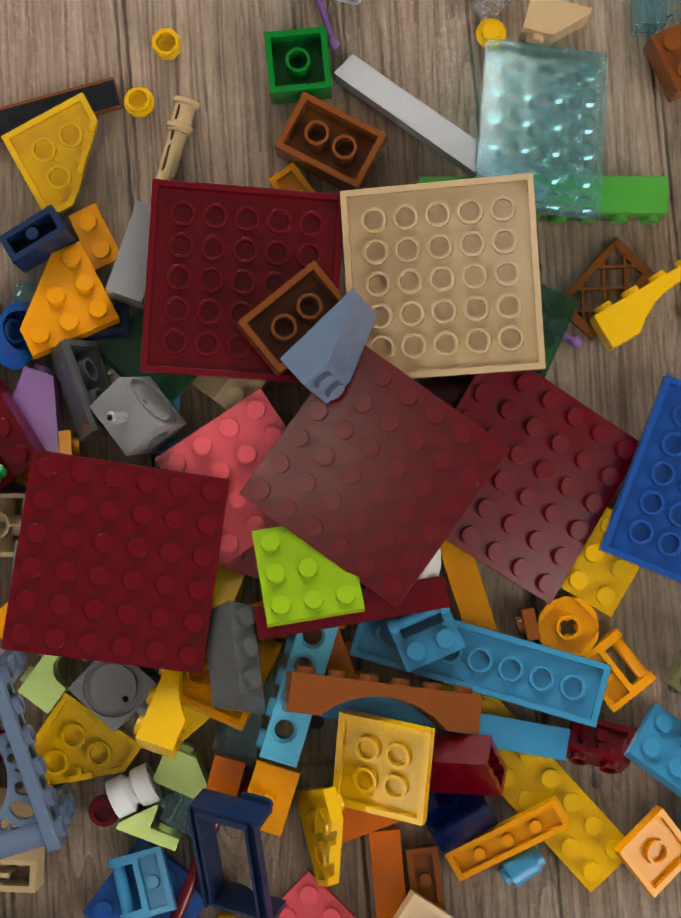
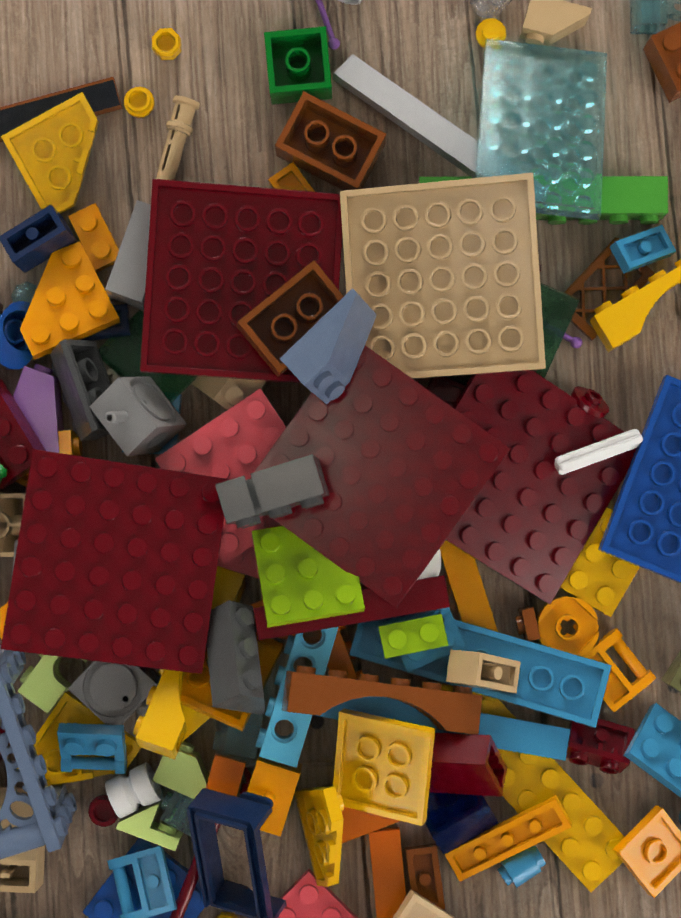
(92, 740): none -> dark azure plate
(273, 492): none -> dark grey piece
(413, 636): none -> lime plate
(483, 671): none -> tan slope
(590, 401): none -> dark red piece
(598, 451): none -> white axle
(642, 249): none -> dark azure plate

